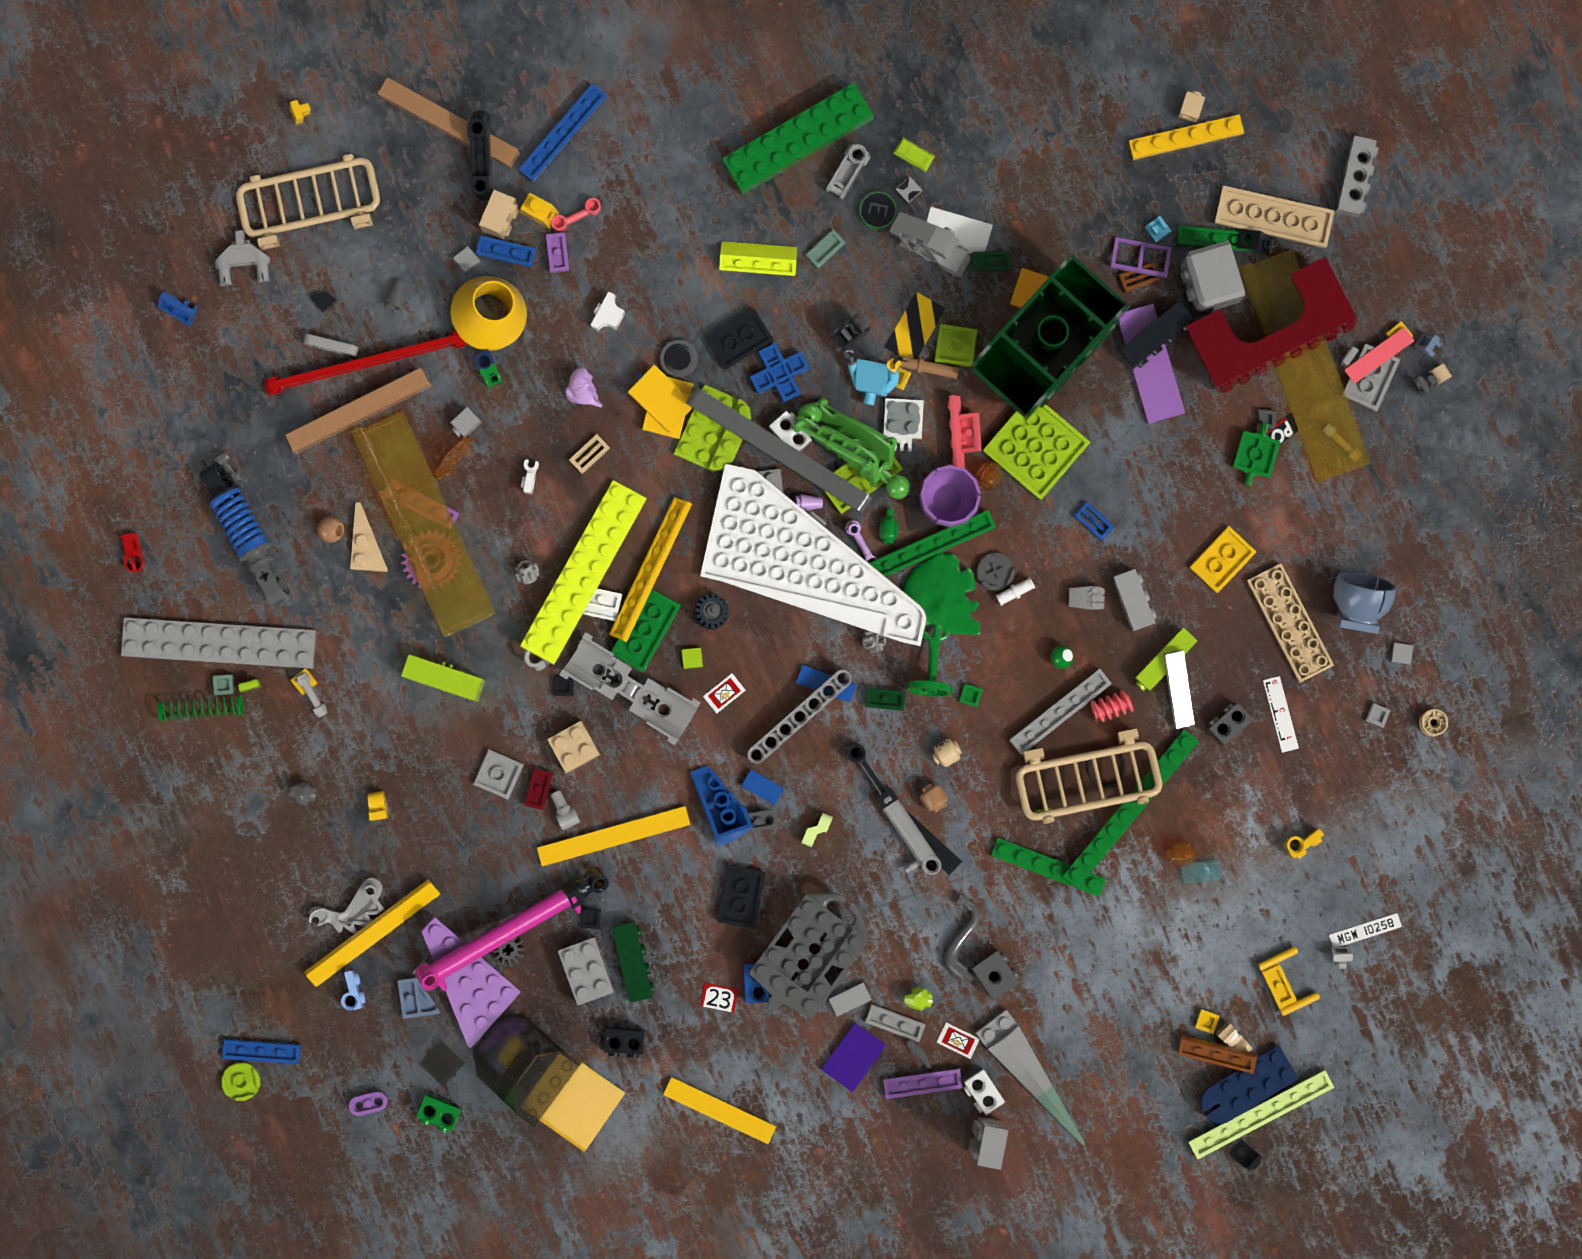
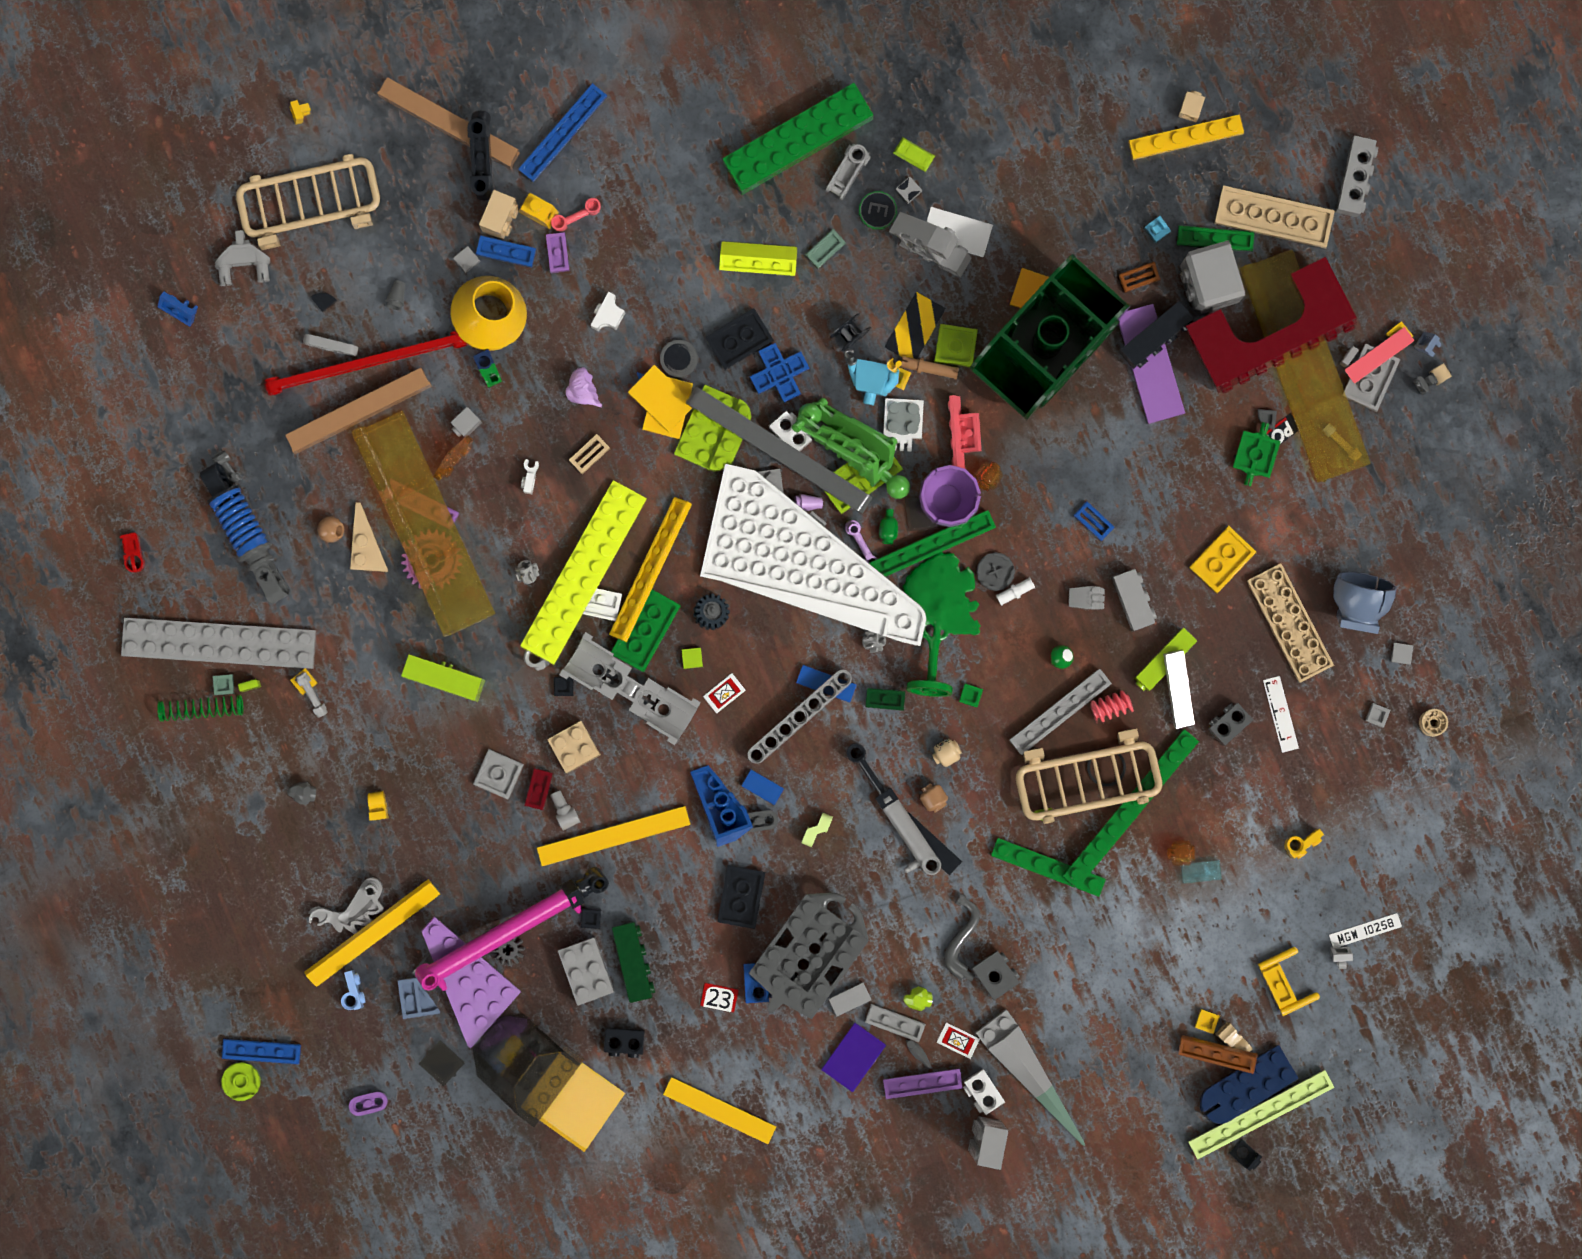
(440, 1108): green brick -> none
(991, 261): dark green plate -> none
(1036, 449): lime plate -> none
(1139, 269): medium lavender window -> none
(1260, 241): black bracket -> none

